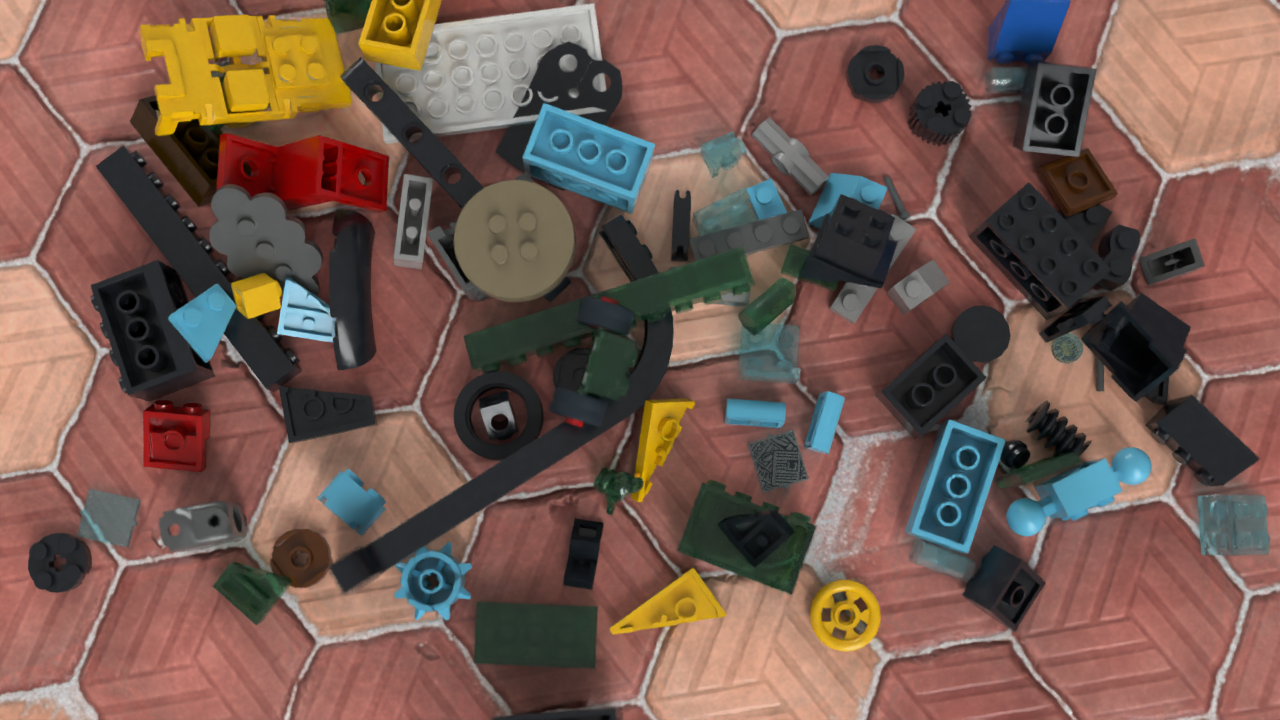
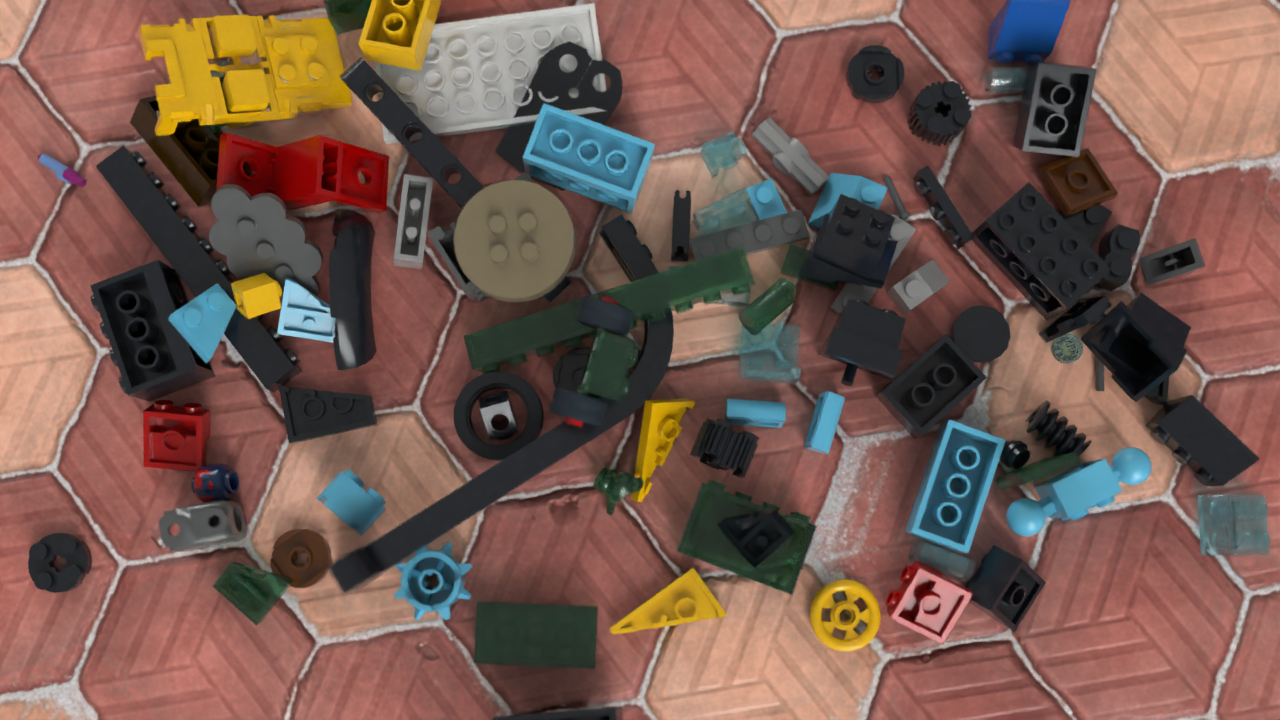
(62, 172): none -> piece
(109, 518): clear light blue piece -> none
(215, 483): none -> dark blue head
(583, 554): black slope -> none
(724, 447): none -> black brick
(778, 461): clear light blue piece -> none
(865, 340): none -> black piece
(927, 601): none -> plate
(942, 208): none -> black plate

